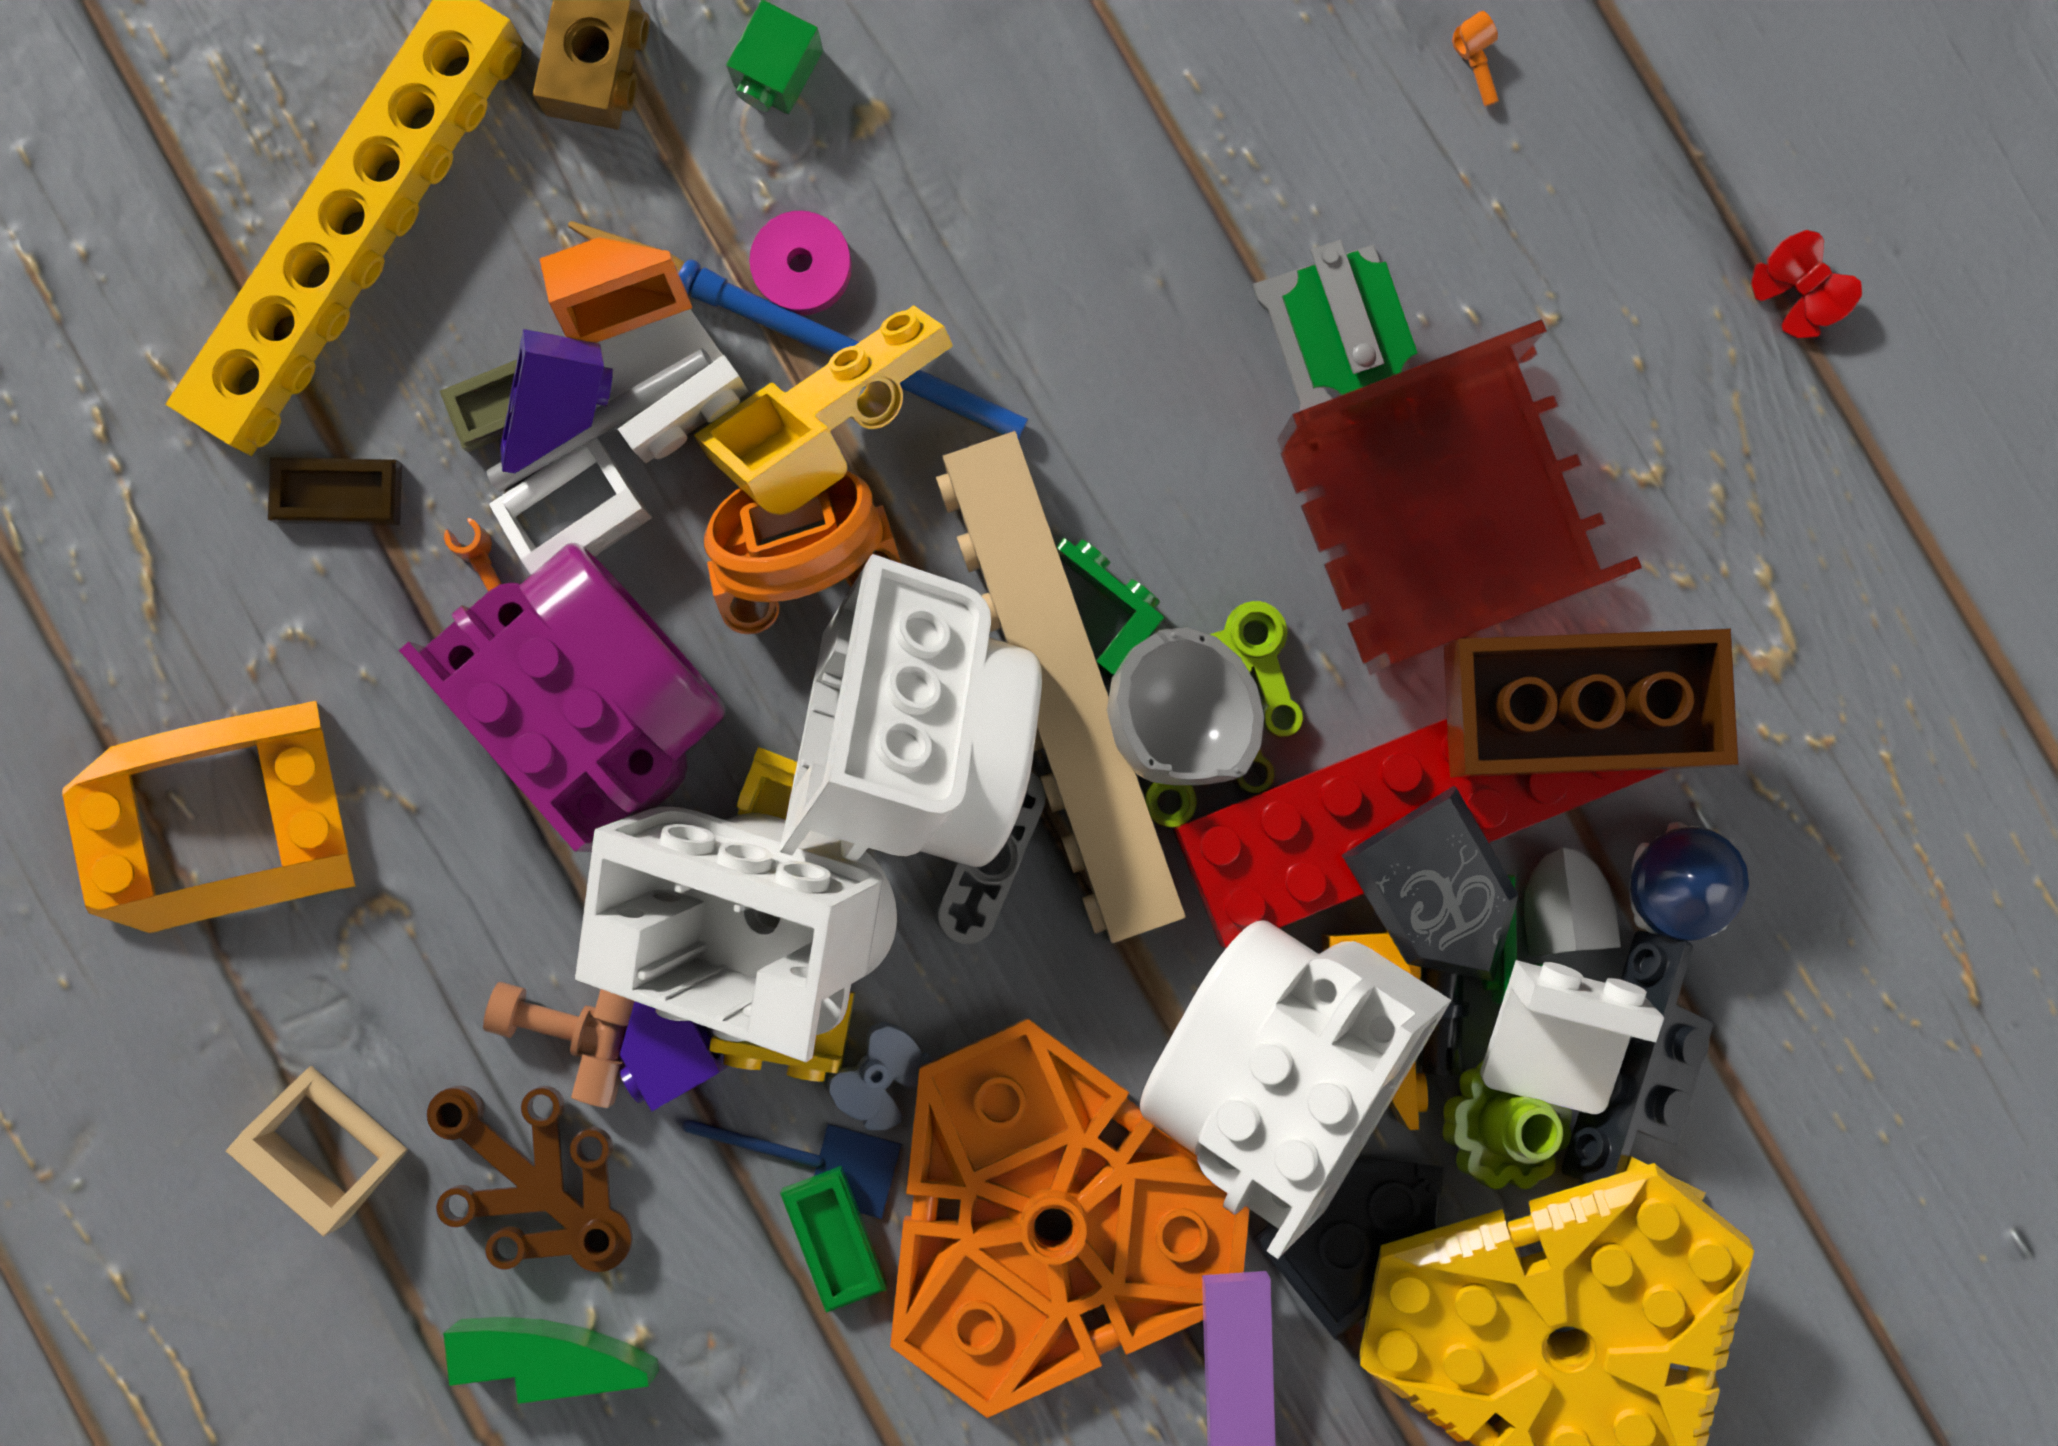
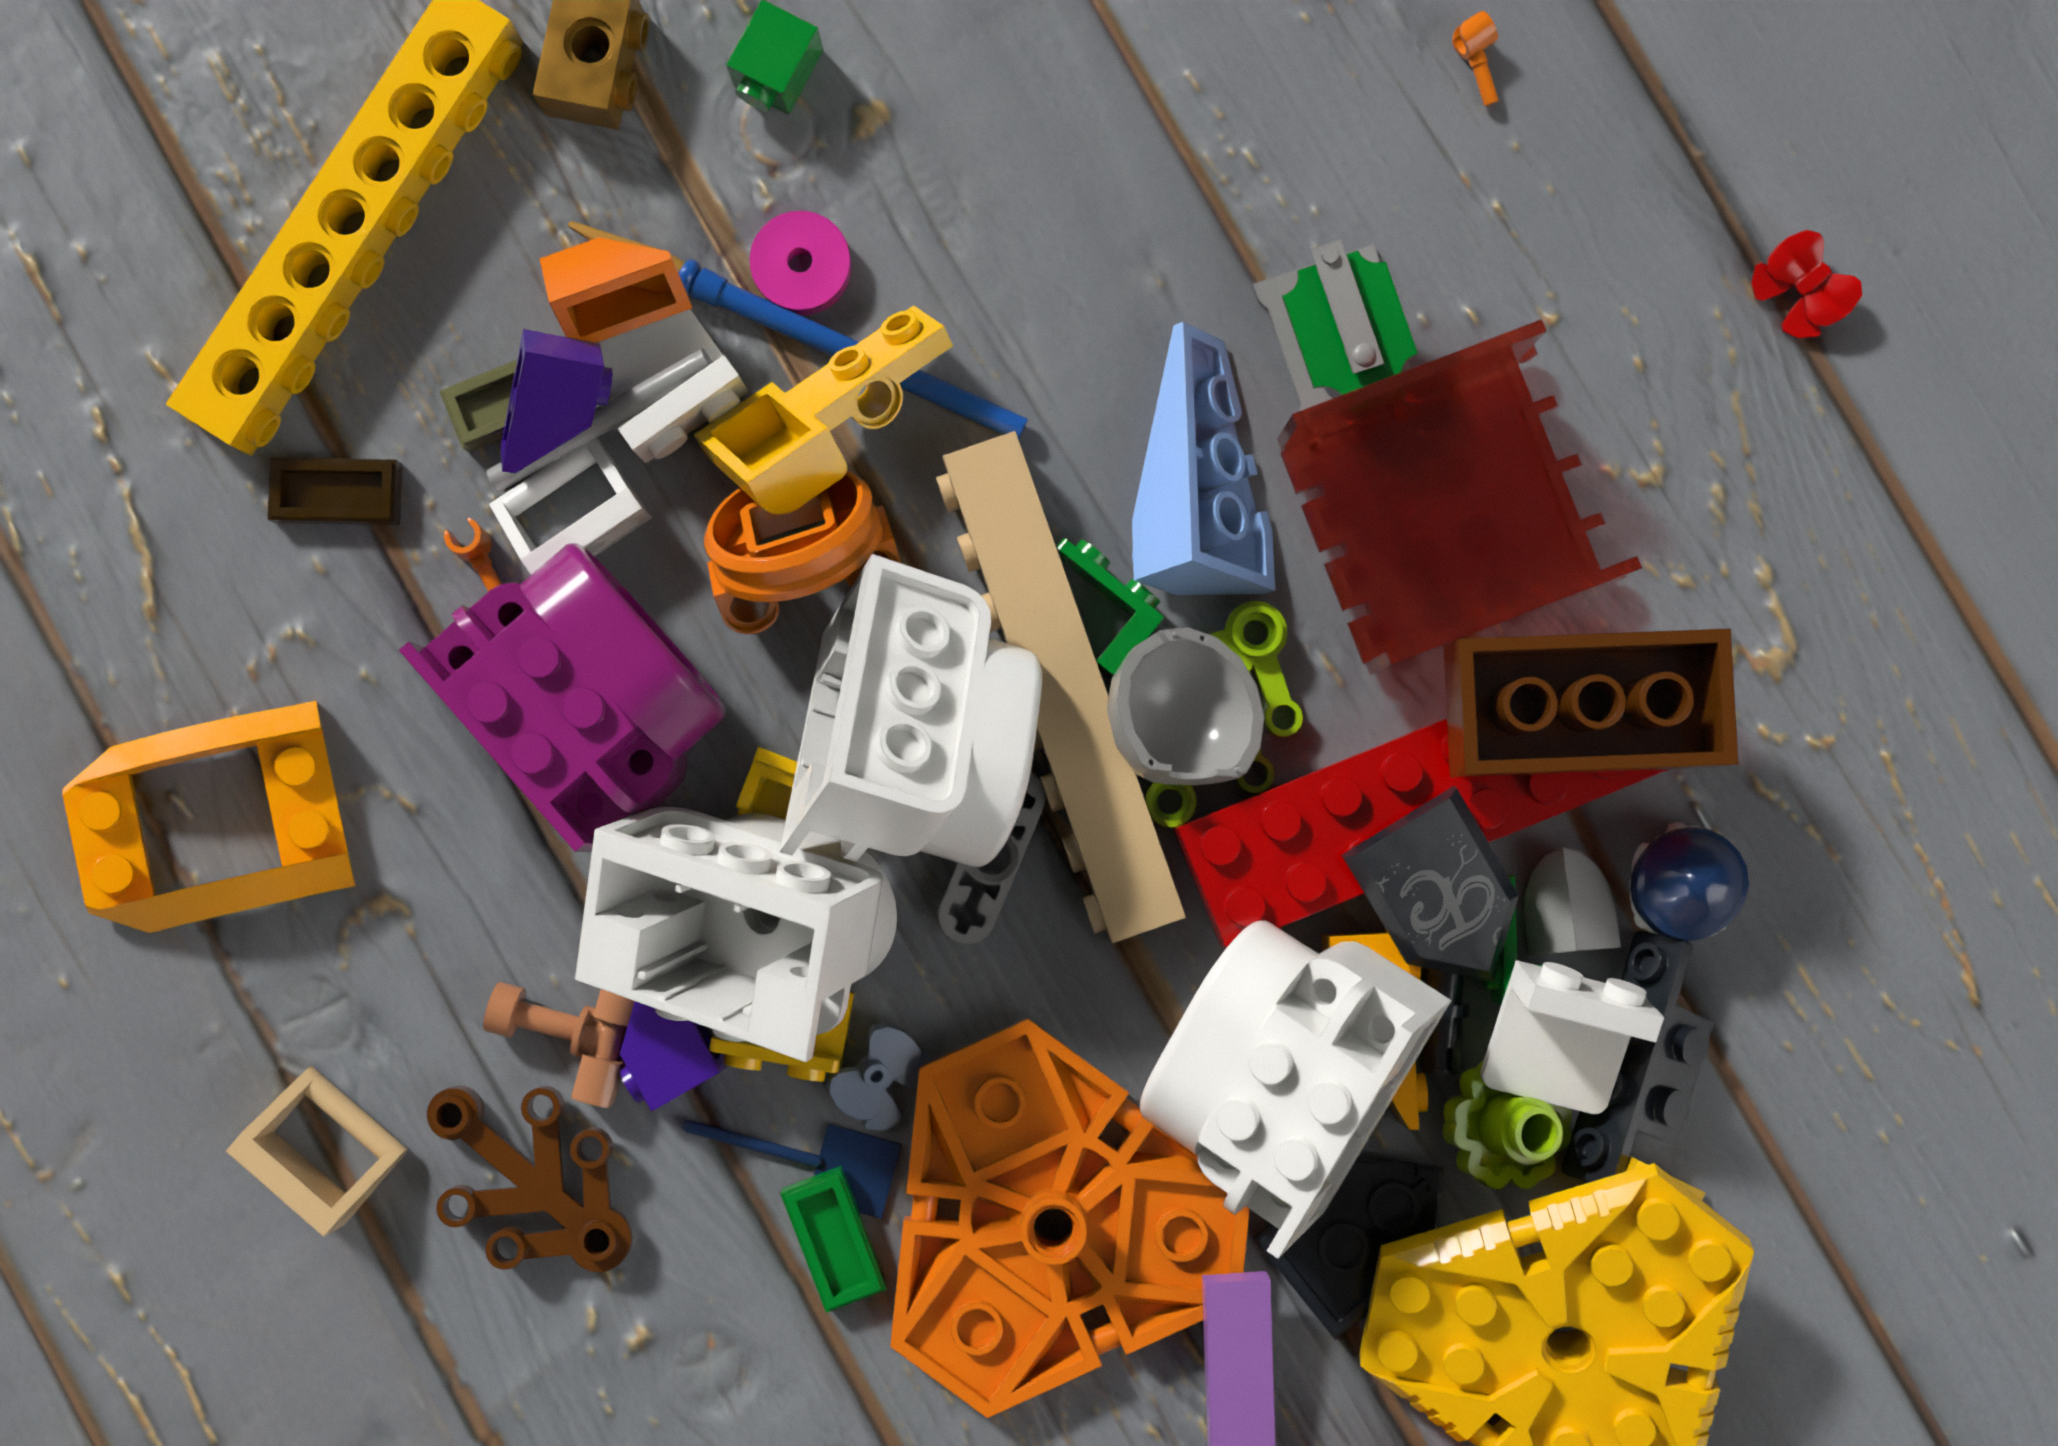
(544, 1357): green slope -> none
(1194, 499): none -> light blue wedge

